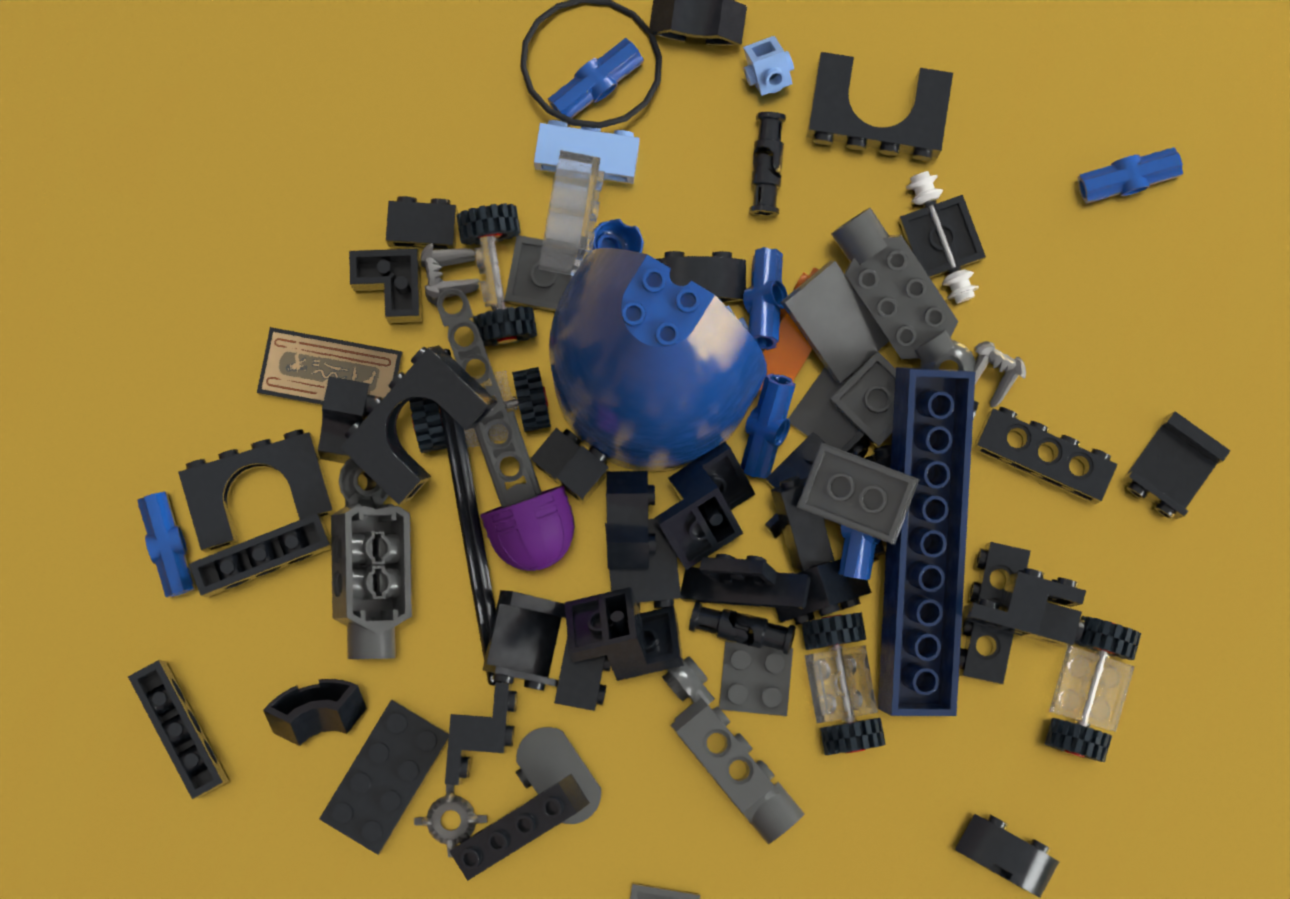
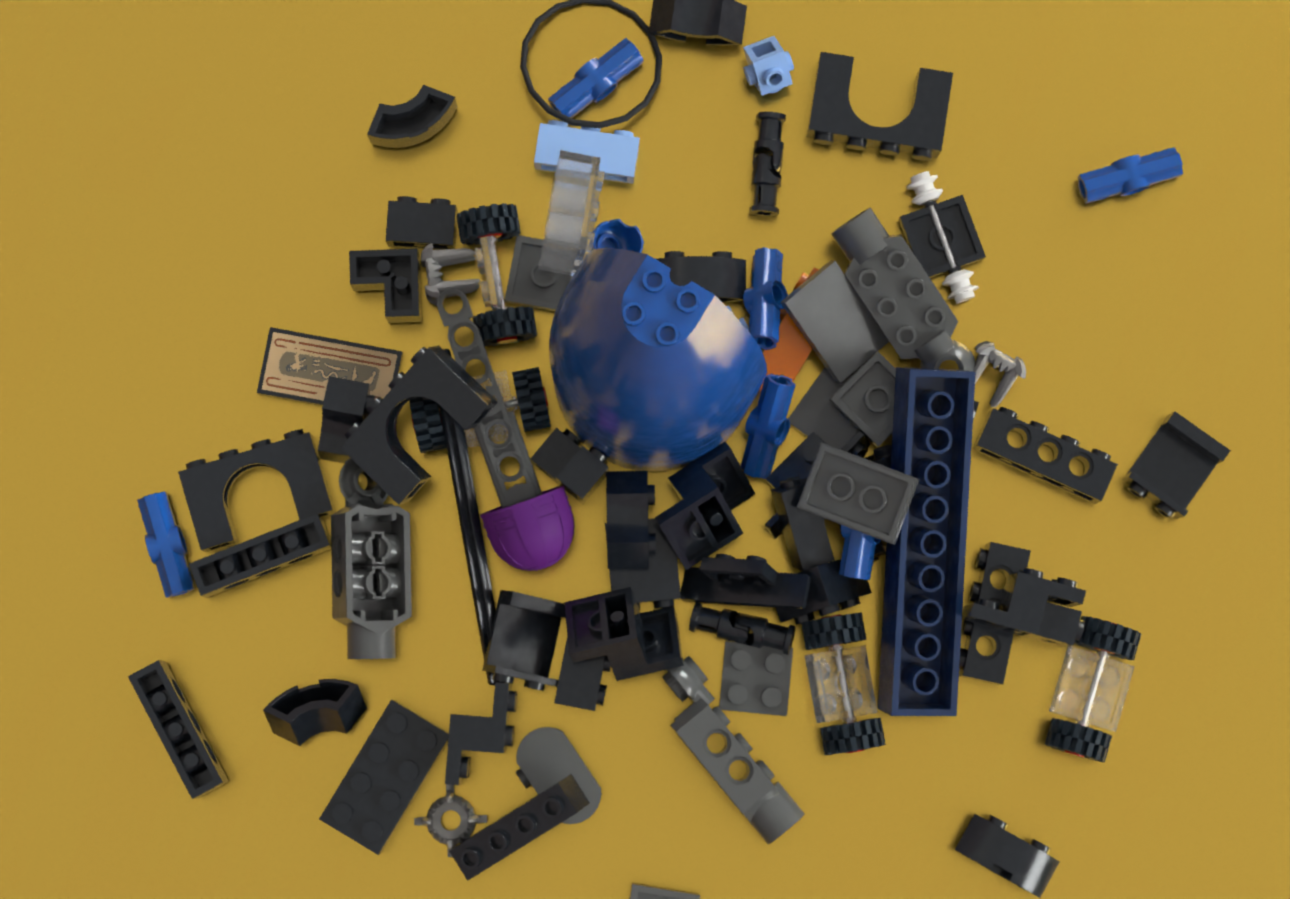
(412, 121): none -> black brick

